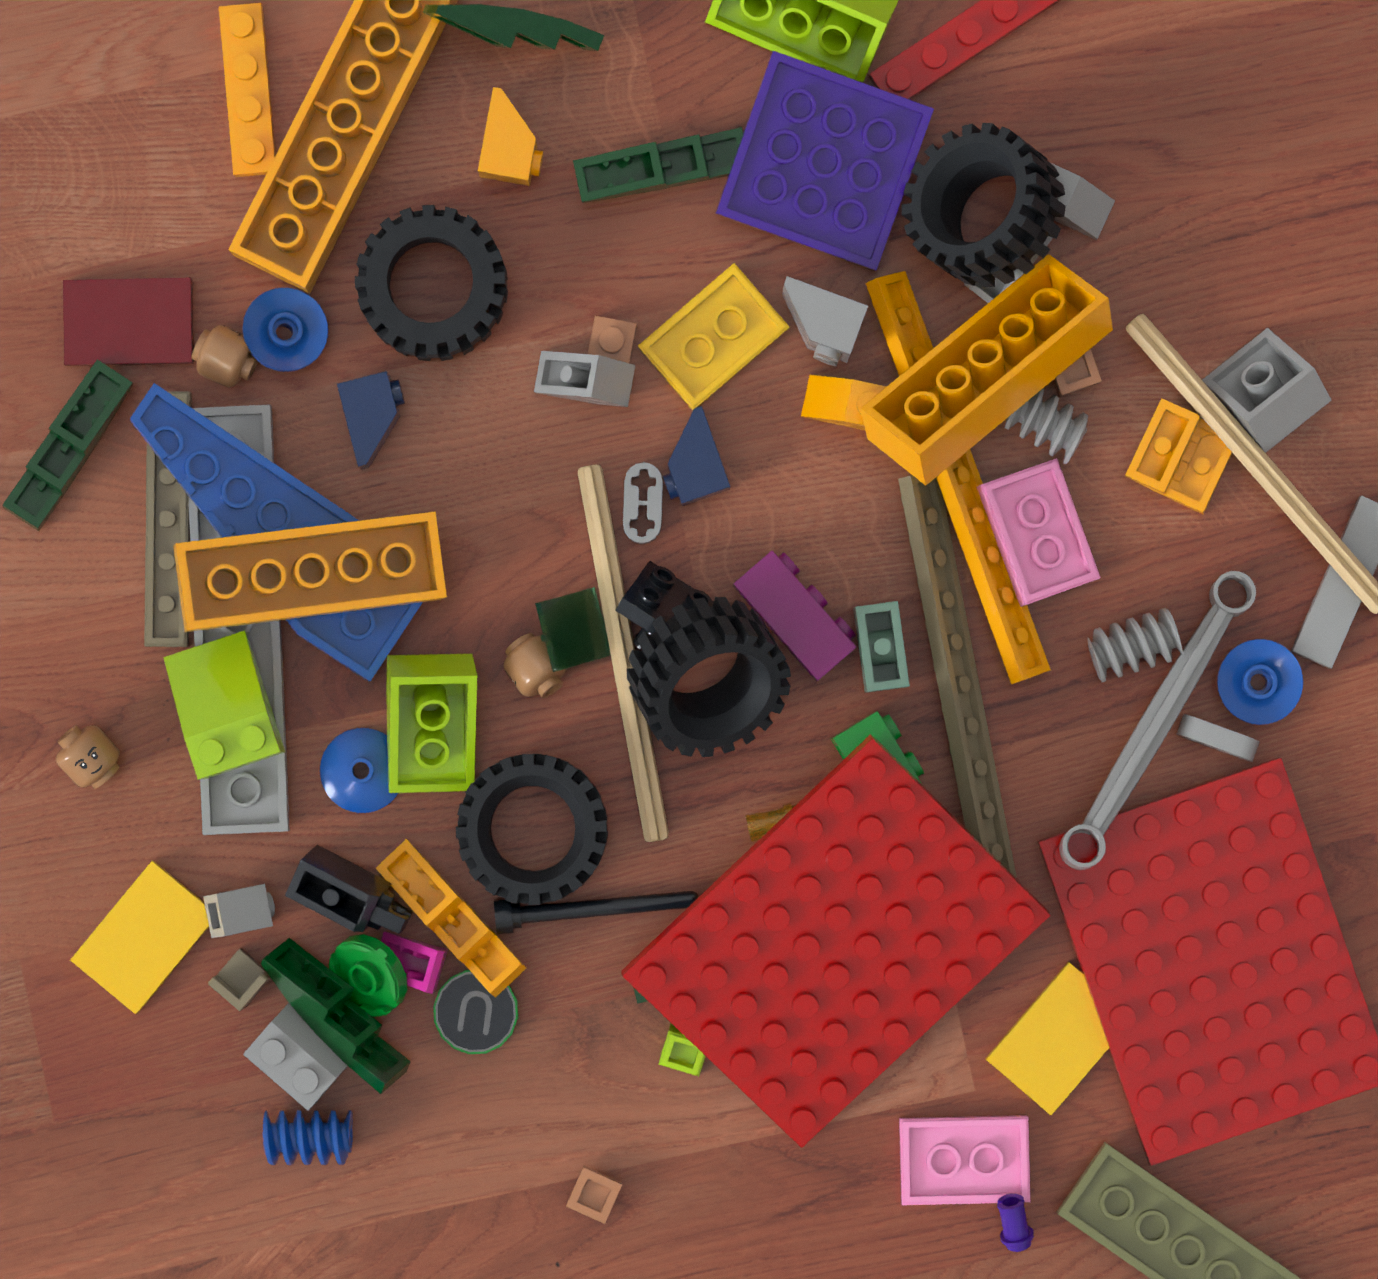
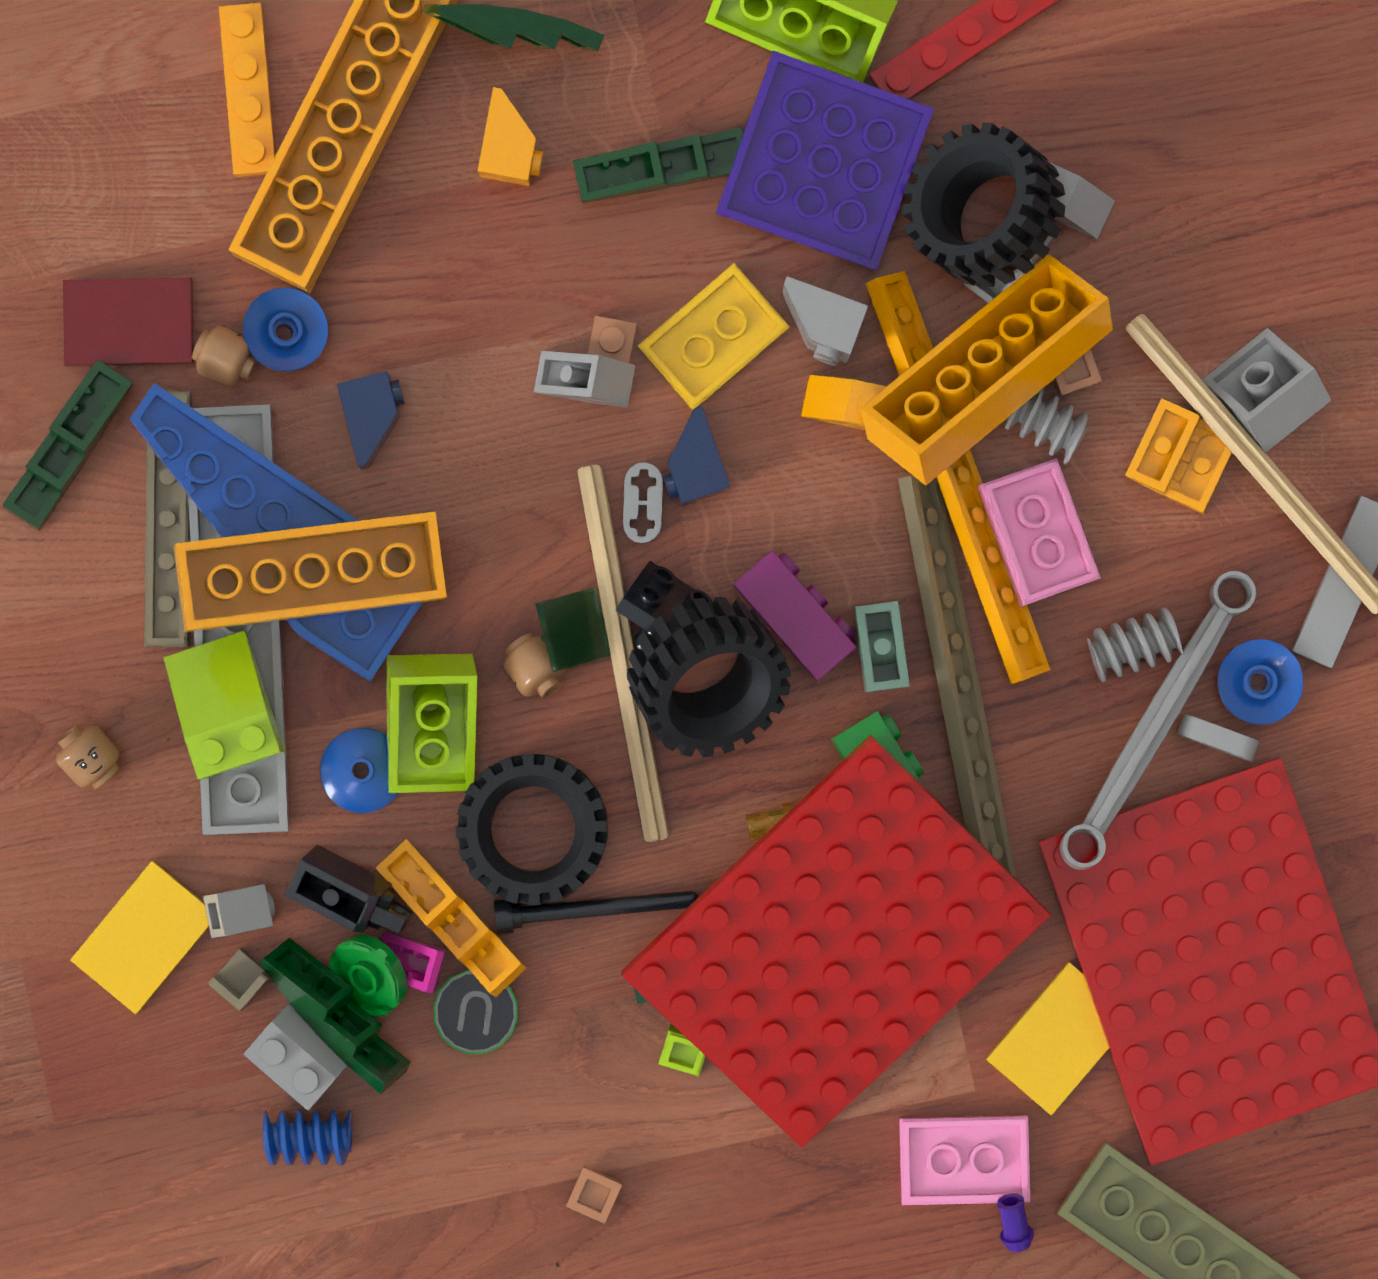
(436, 338): black tyre -> none

